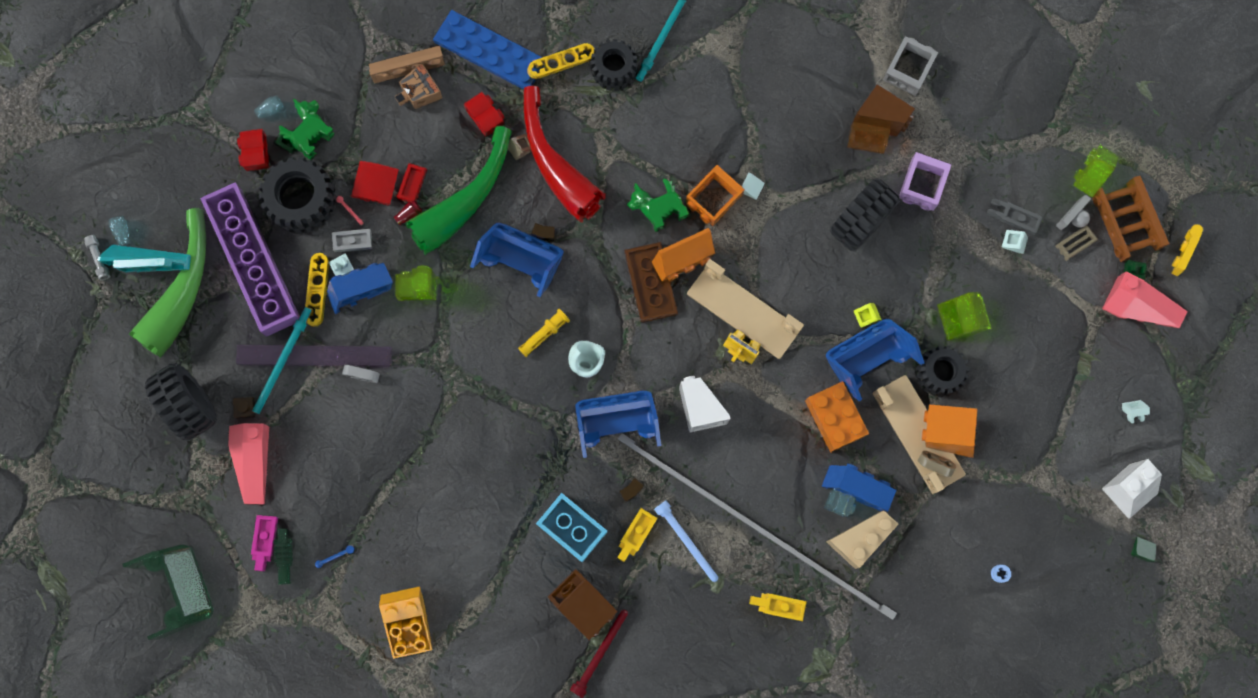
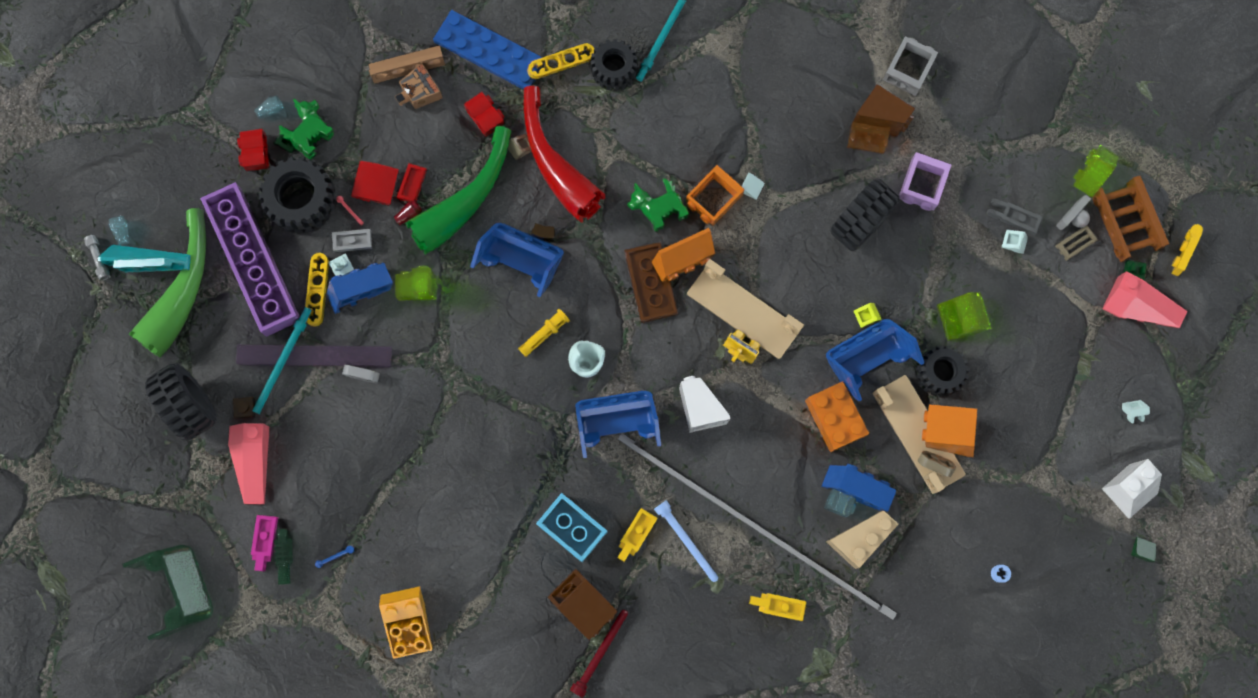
(631, 490): dark brown piece -> none

